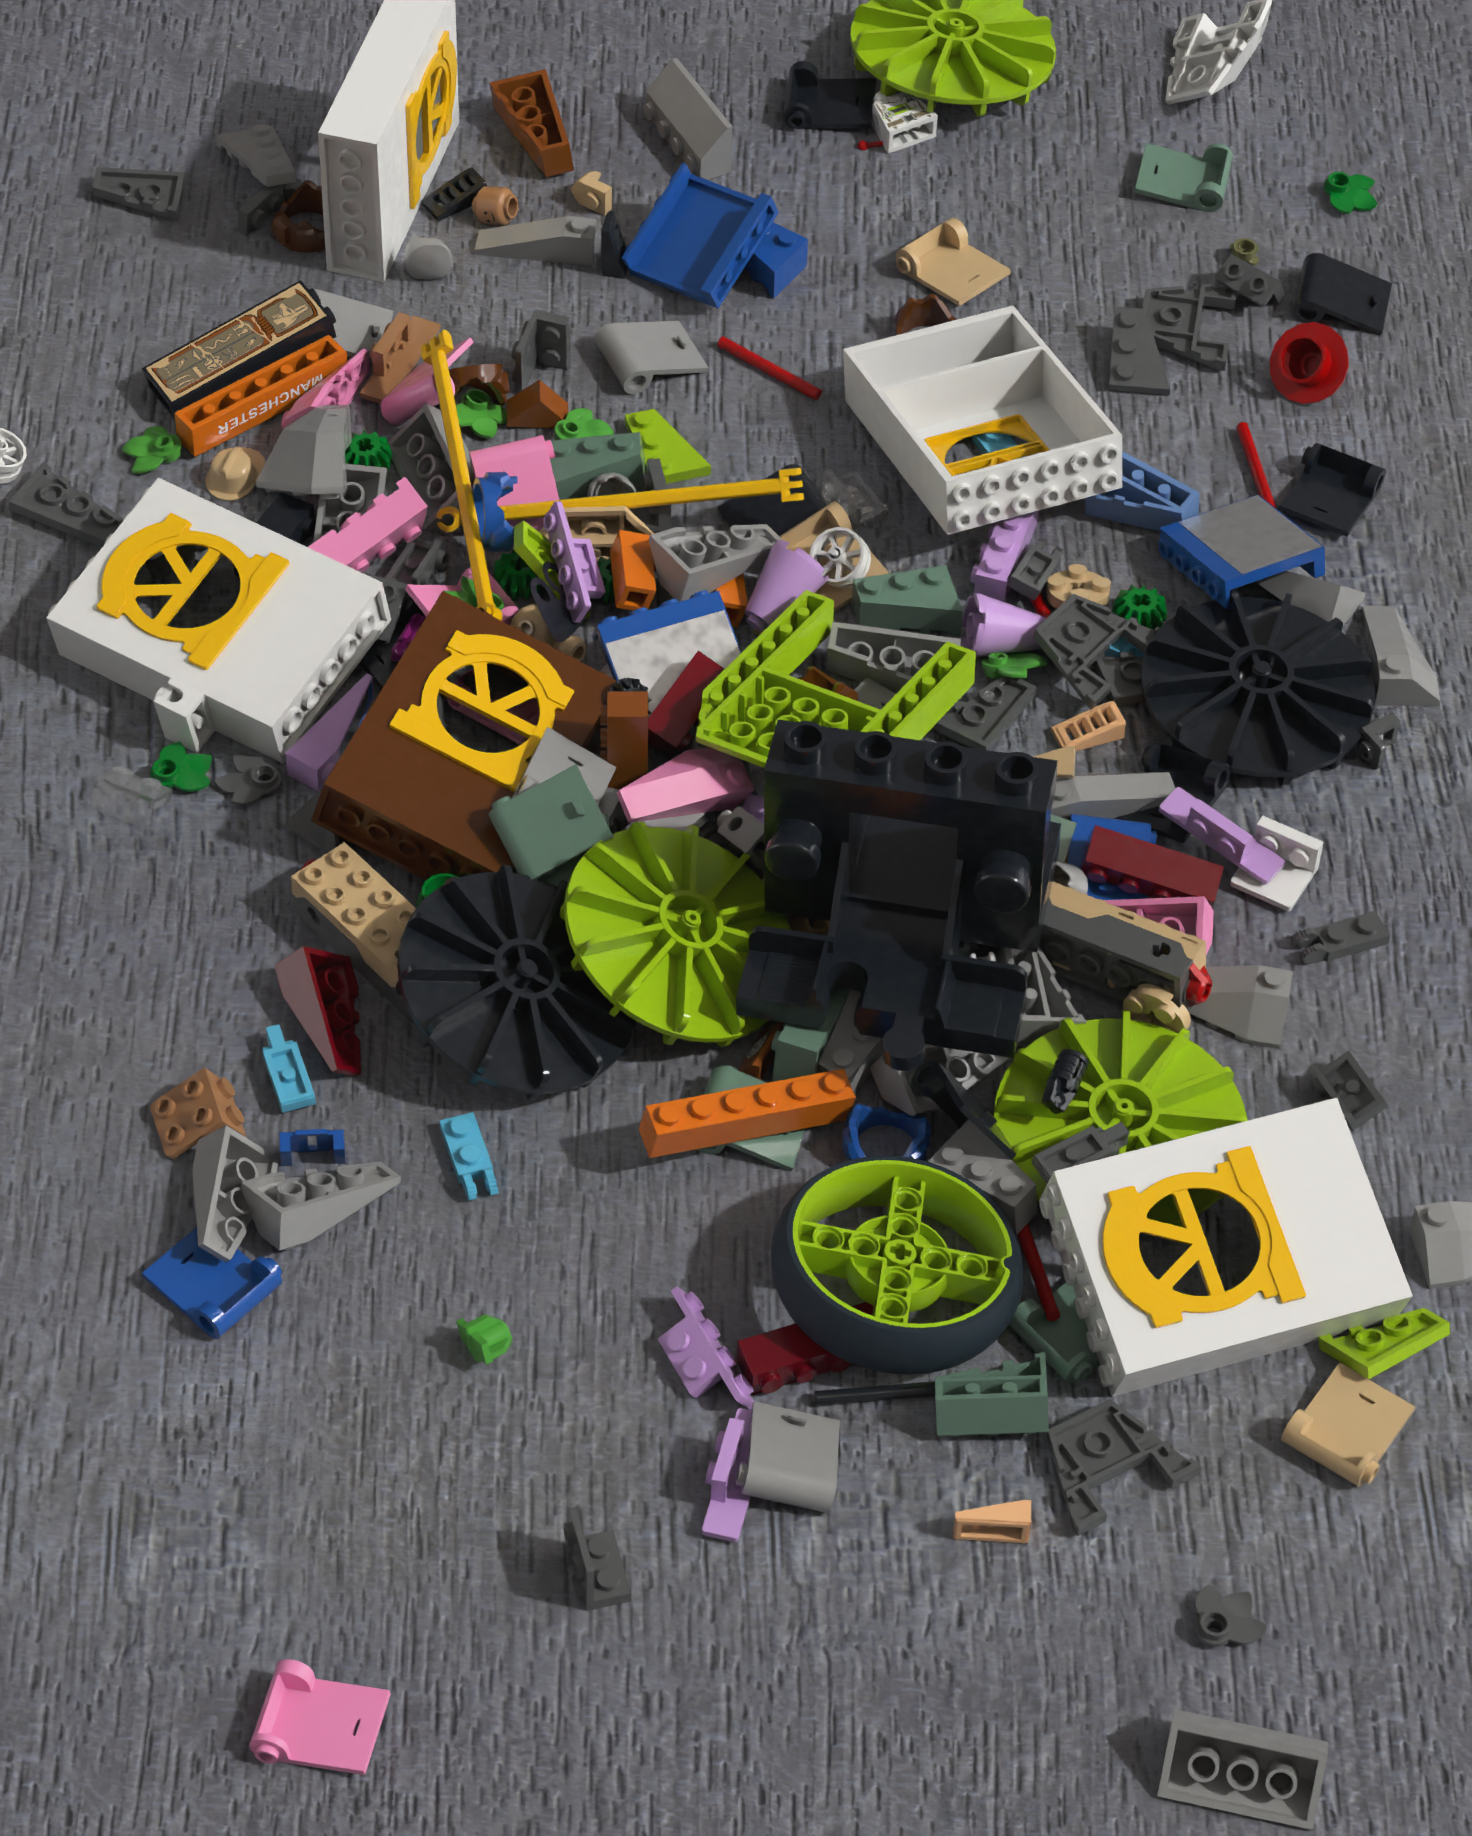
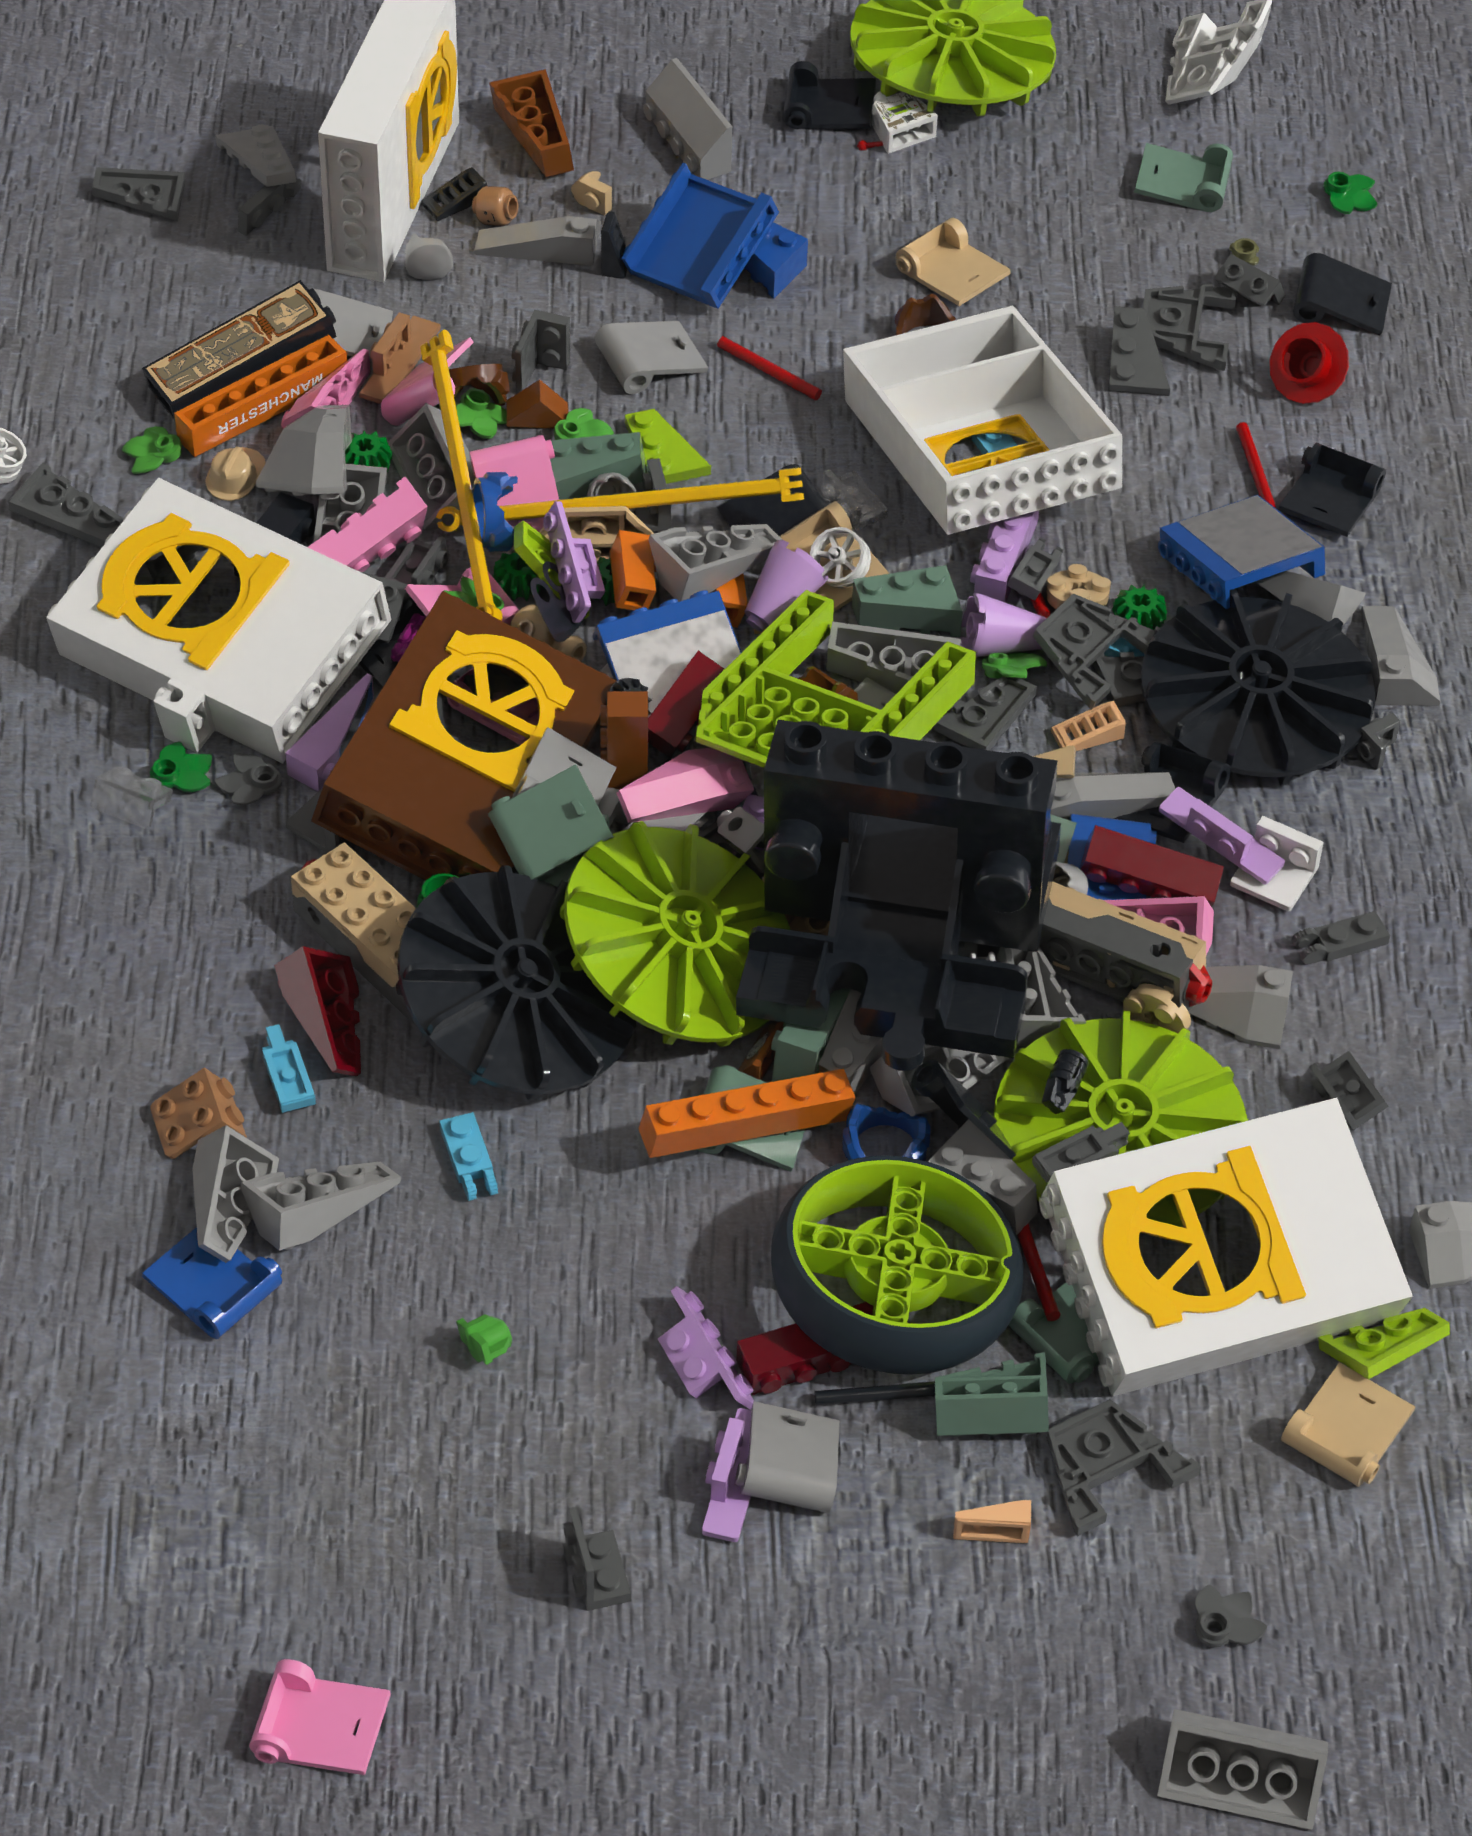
(298, 1142): blue piece -> none
(300, 236): reddish brown piece -> none
(1146, 498): medium blue wedge -> none

